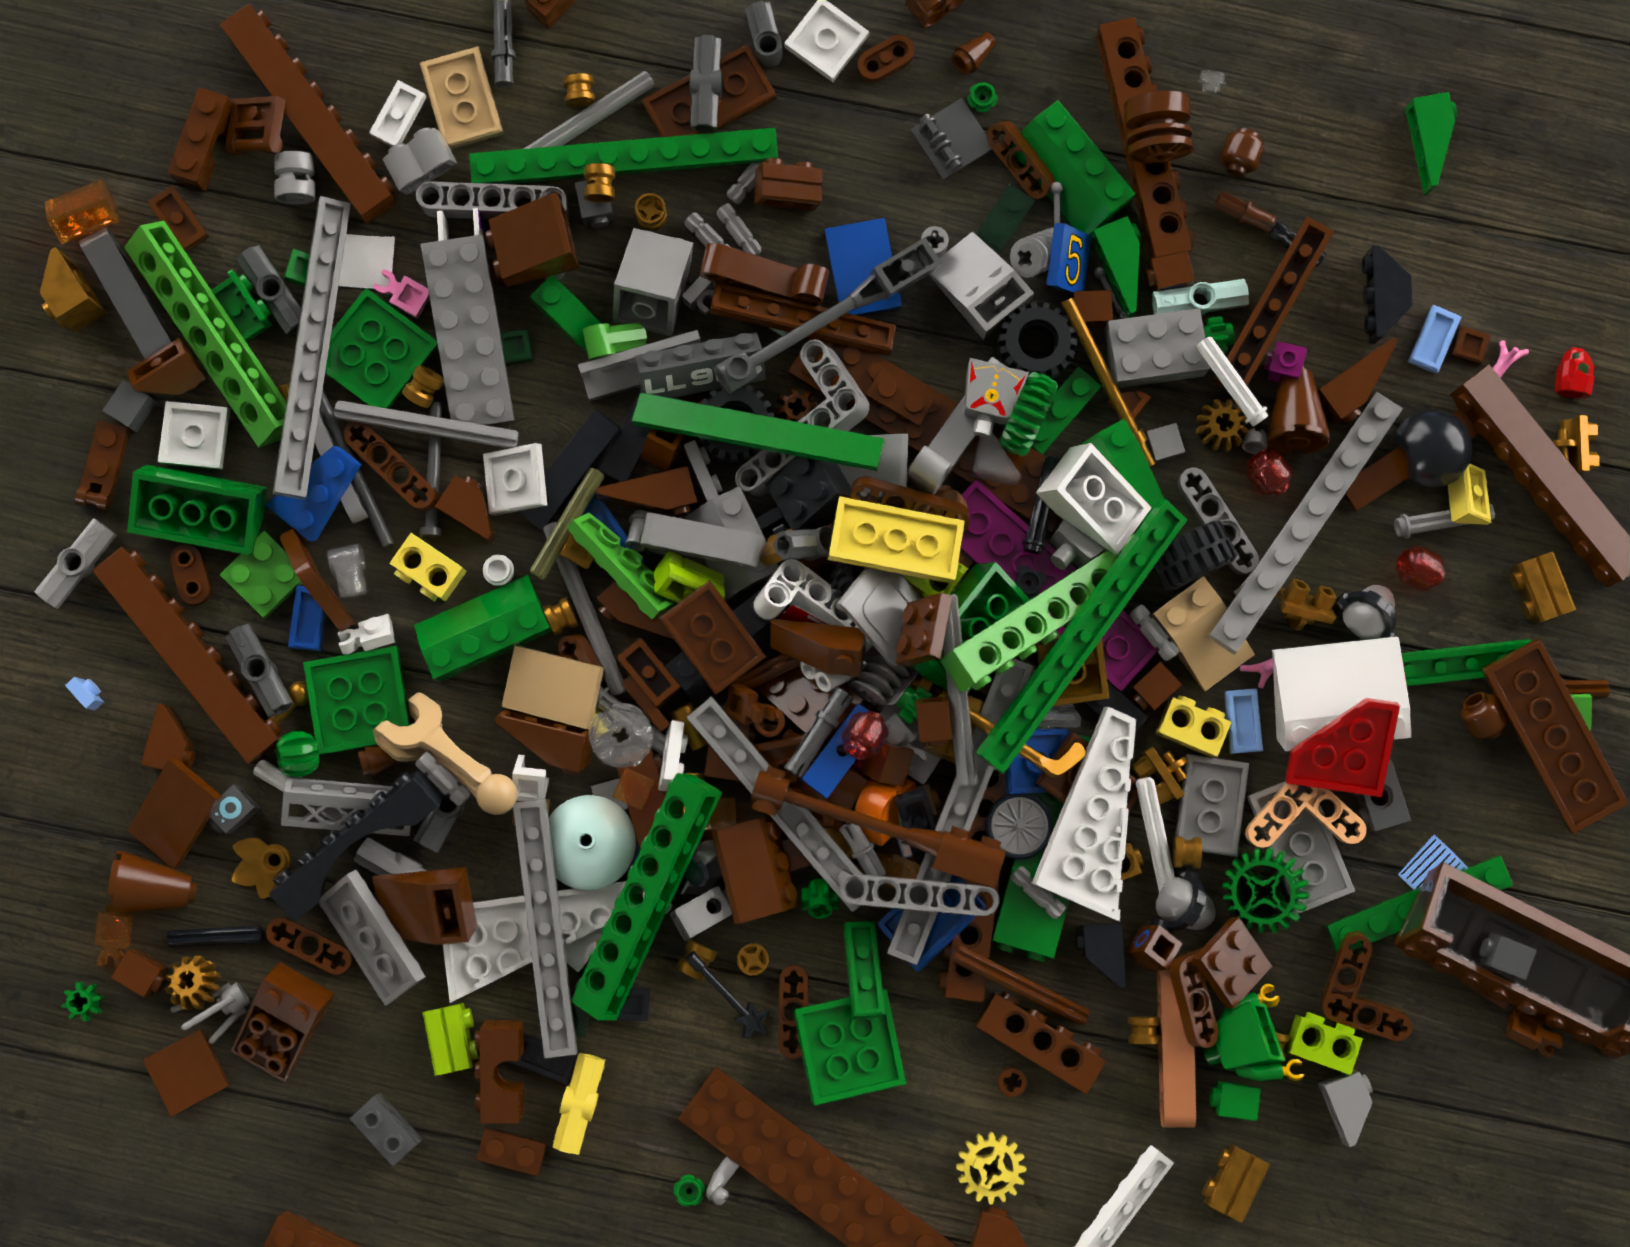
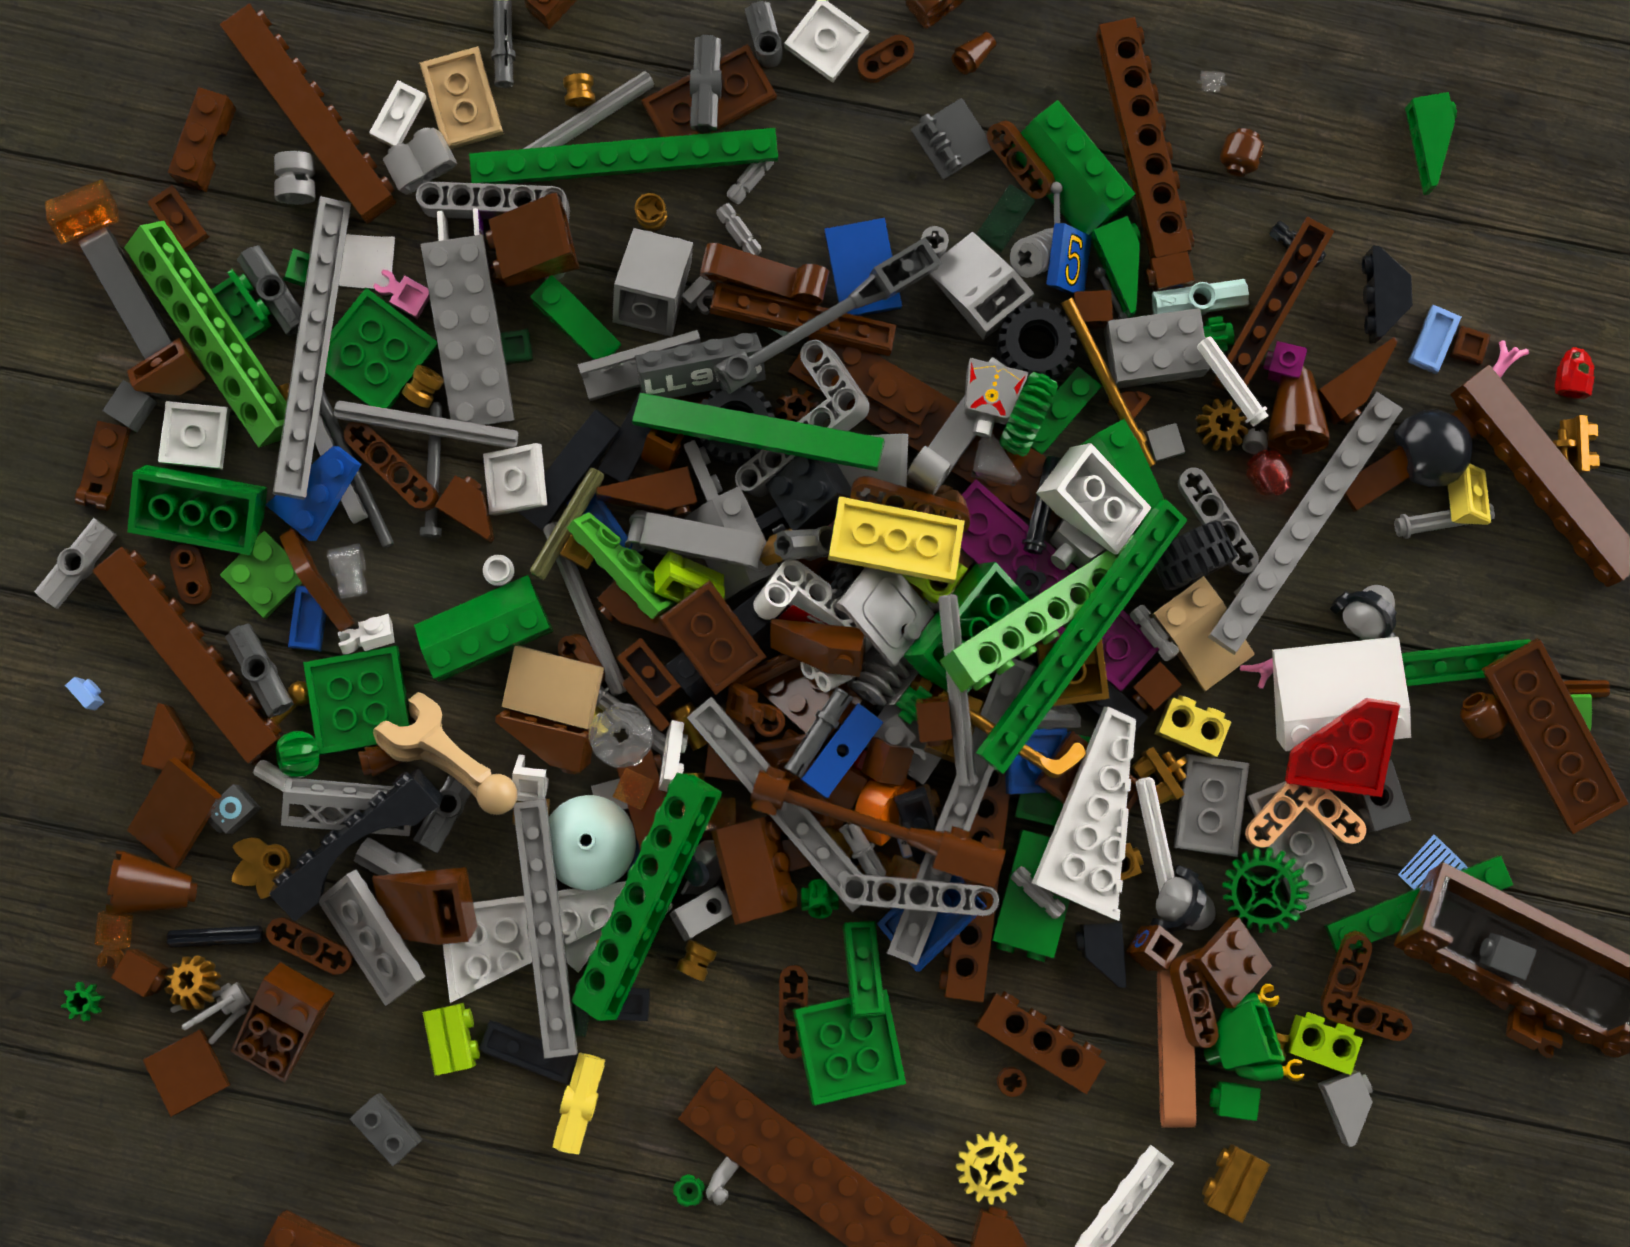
(68, 294): pearl gold slope -> none
(255, 115): reddish brown plate -> none
(431, 562): light yellow brick -> none
(442, 778): light grey axle -> none
(499, 1099): reddish brown arch -> none
(511, 1151): reddish brown plate -> none
(560, 616): pearl gold wheel -> none
(593, 214): dark grey brick -> none
(599, 182): pearl gold wheel -> none
(606, 340): bright green piece -> none
(702, 231): light grey axle -> none
(749, 1016): black piece -> none
(750, 963): pearl gold wheel -> none
(788, 185): reddish brown brick -> none
(865, 735): clear red head -> none
(923, 630): reddish brown plate -> none
(982, 89): green plate -> none
(1019, 985): reddish brown axle -> none
(1020, 824): light grey wheel -> none
(1144, 1030): pearl gold wheel -> none
(1158, 126): reddish brown wheel -> none
(1187, 852): pearl gold wheel -> none
(1244, 211): reddish brown axle -> none
(1245, 726): light blue tile -> none
(1305, 608): pearl gold hips -> none
(1420, 568): clear red head -> none
(1542, 588): pearl gold brick -> none

